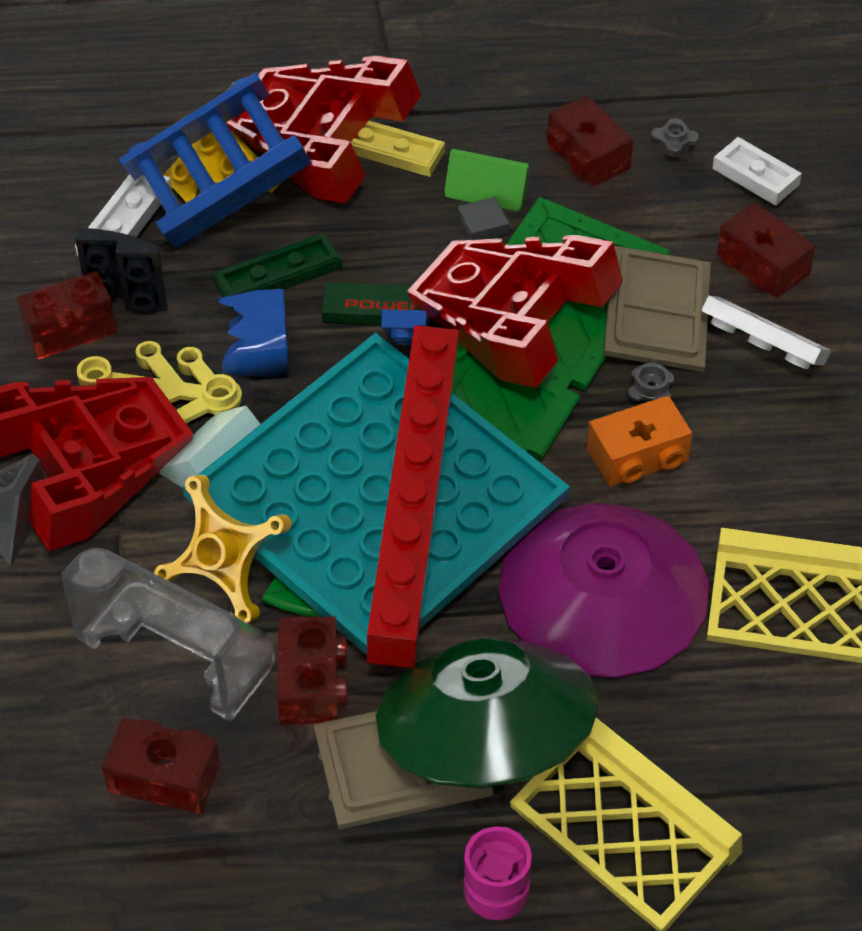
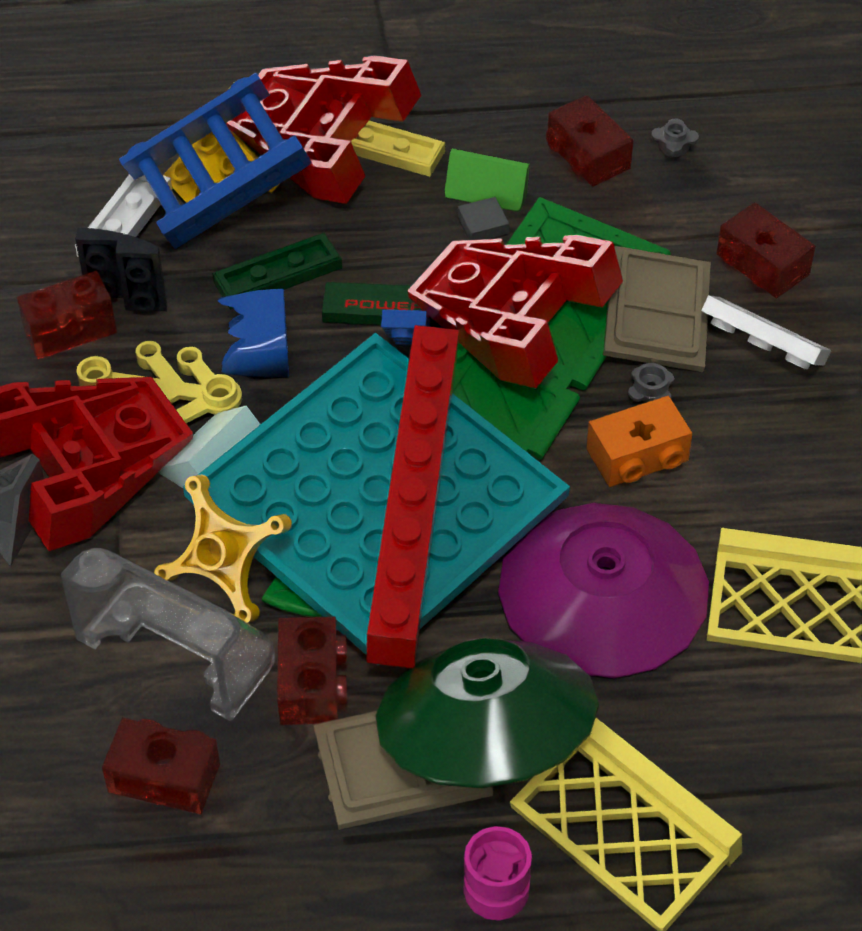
(756, 171): white plate -> none

